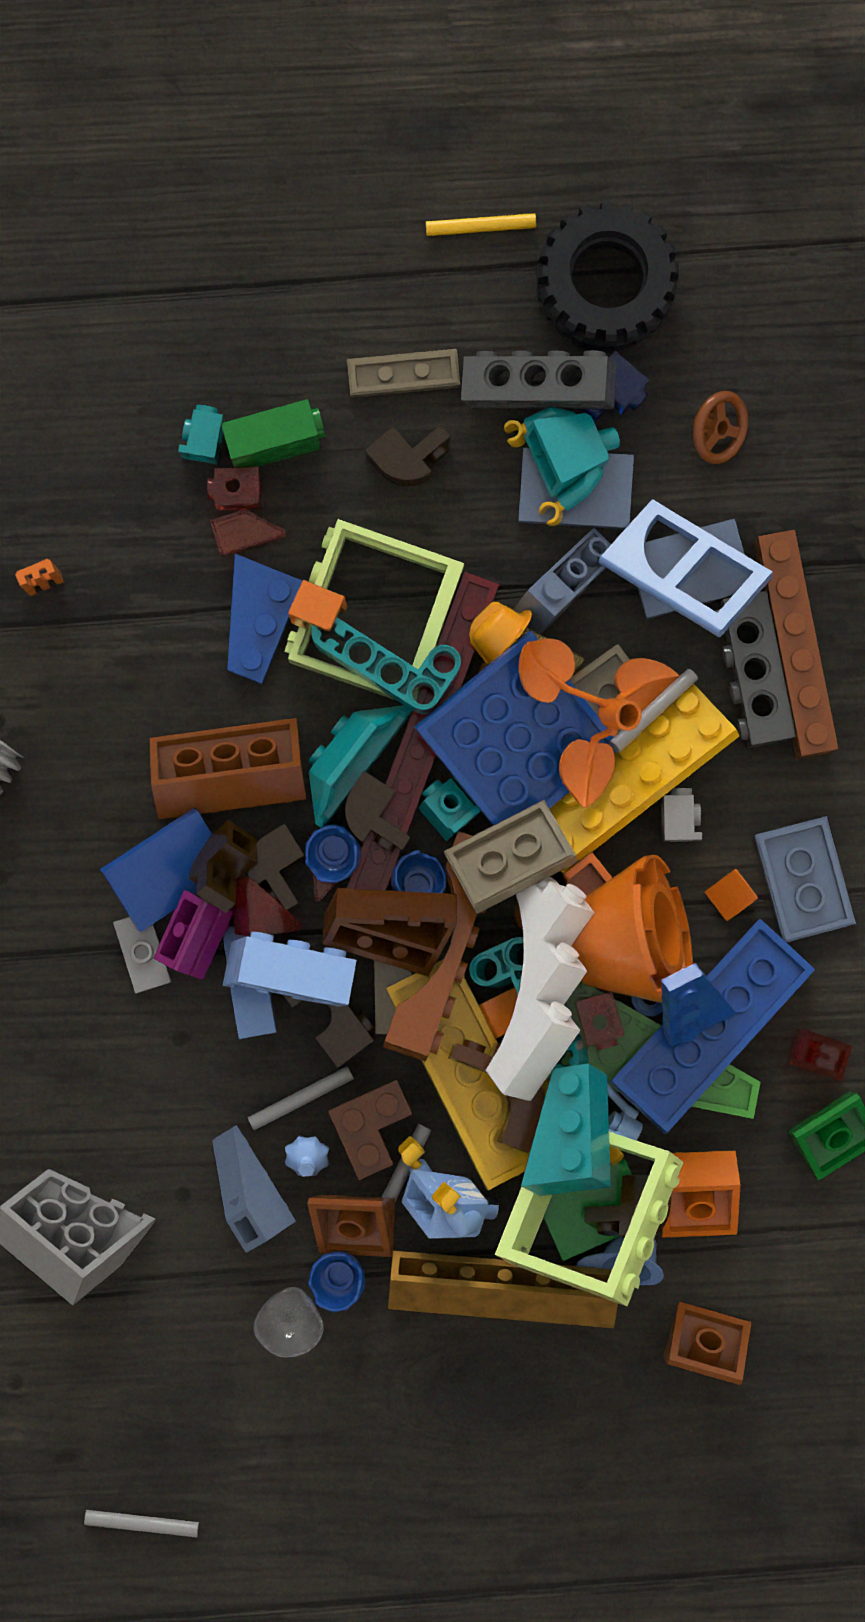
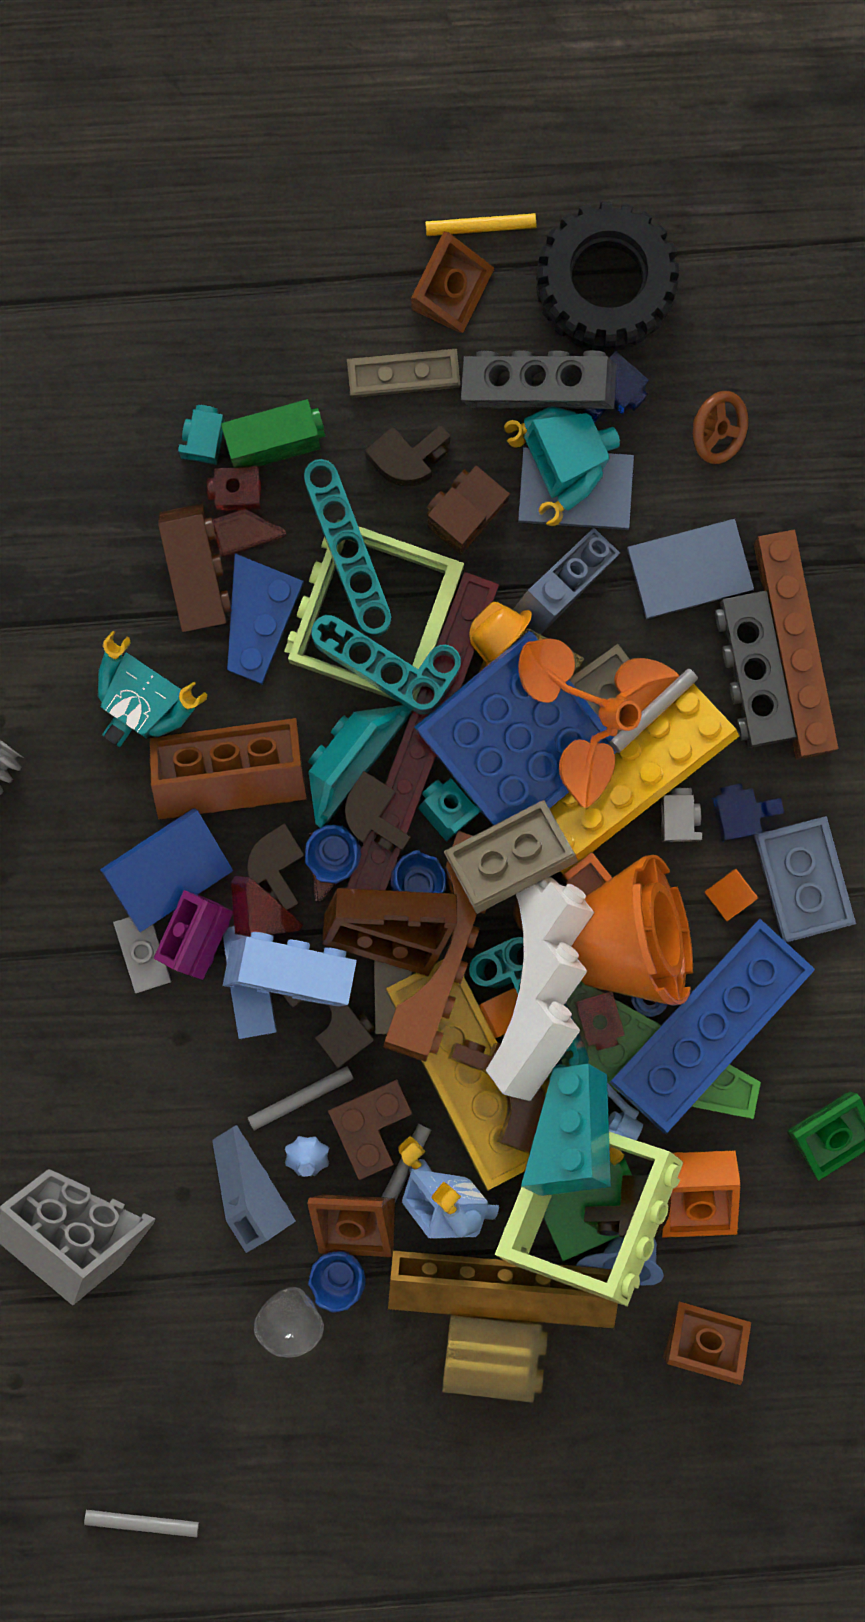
(38, 578): orange tile -> none
(139, 696): none -> teal torso
(194, 567): none -> reddish brown wedge
(221, 862): dark brown brick -> none
(316, 606): orange panel -> none
(347, 530): none -> teal beam
(451, 284): none -> dark orange slope
(466, 508): none -> reddish brown brick
(494, 1357): none -> clear yellow brick
(628, 560): window -> none
(691, 1005): blue wing -> none
(740, 814): none -> clear blue brick
(818, 1054): clear red slope -> none

